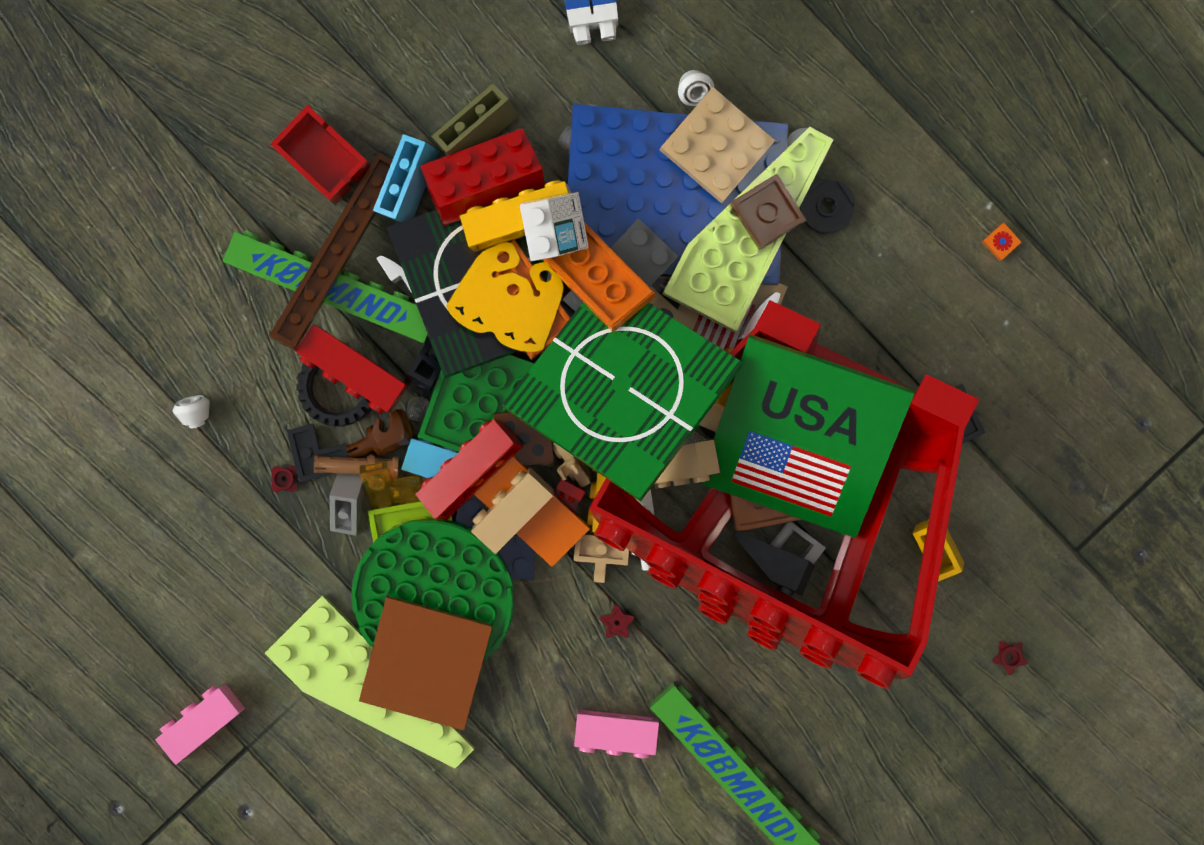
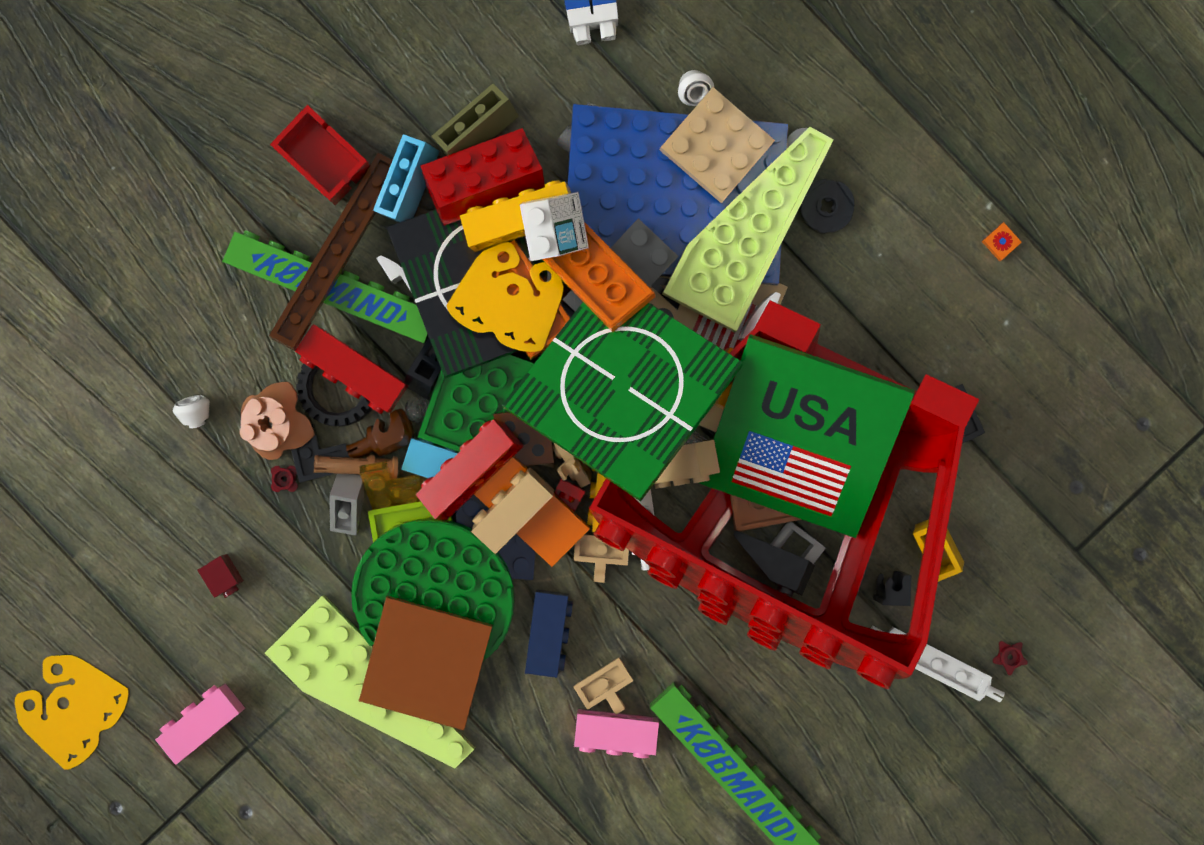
(81, 720): none -> yellow piece
(221, 576): none -> dark red brick
(288, 427): none -> nougat brick
(548, 633): none -> dark blue brick
(604, 685): none -> tan plate
(622, 628): dark red plate -> none
(767, 211): reddish brown tile -> none
(895, 591): none -> black hinge
(954, 672): none -> white plate

